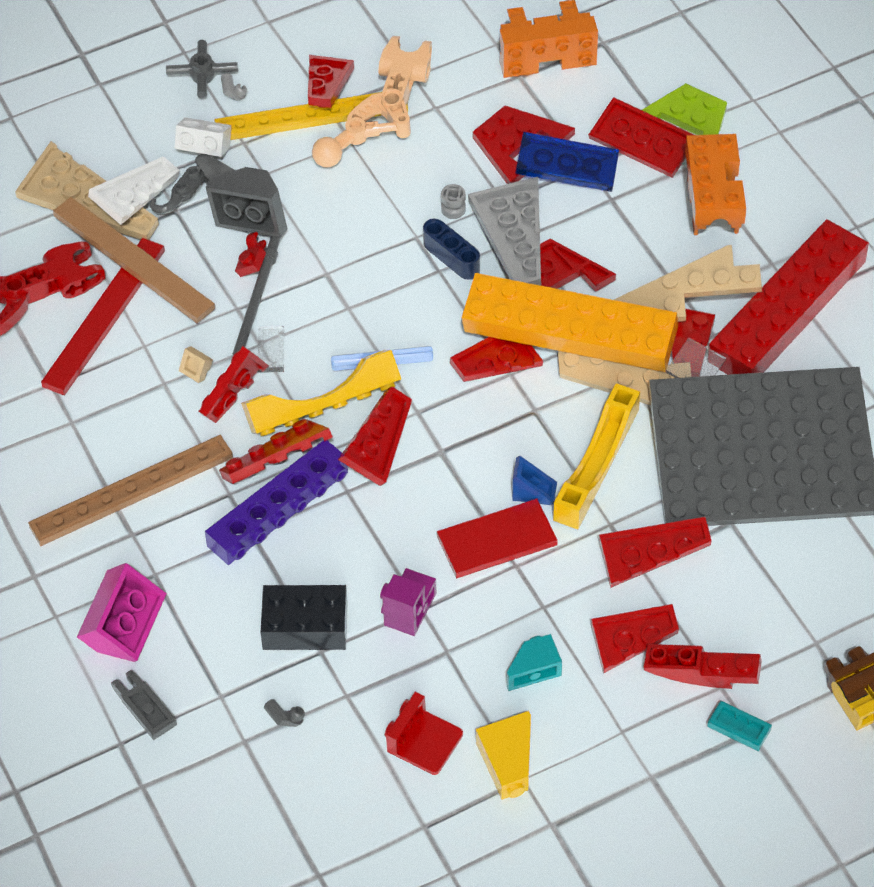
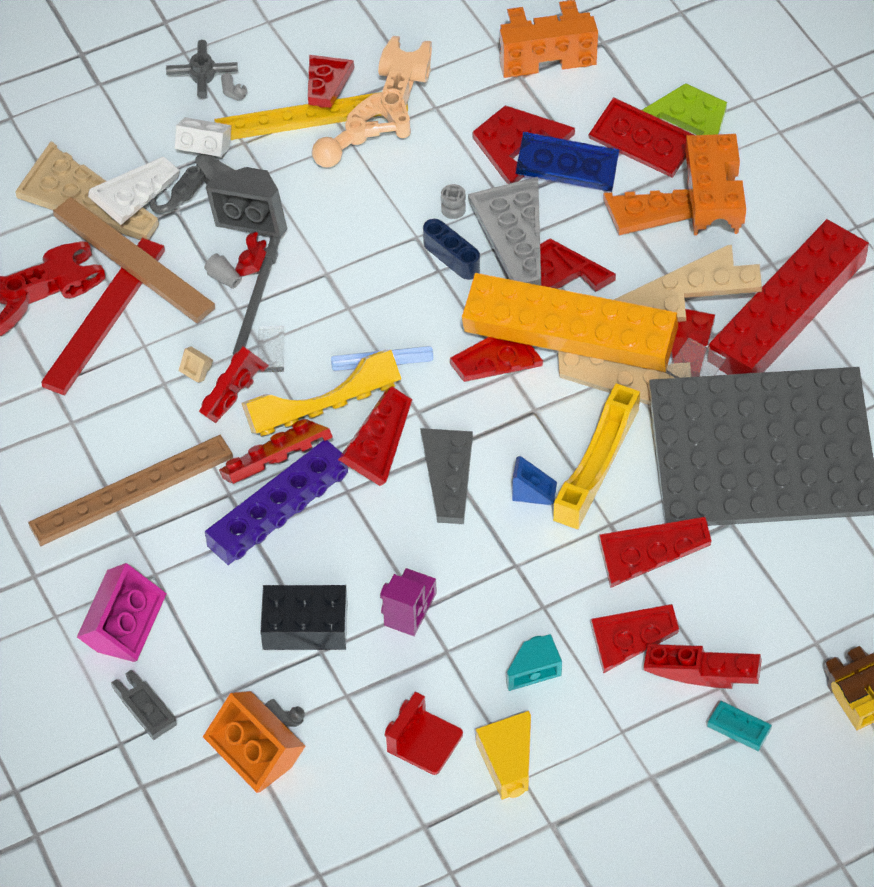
(221, 270): none -> light grey cone
(253, 740): none -> orange slope
(448, 471): none -> dark grey wing
(497, 538): red tile -> none
(646, 211): none -> orange wing

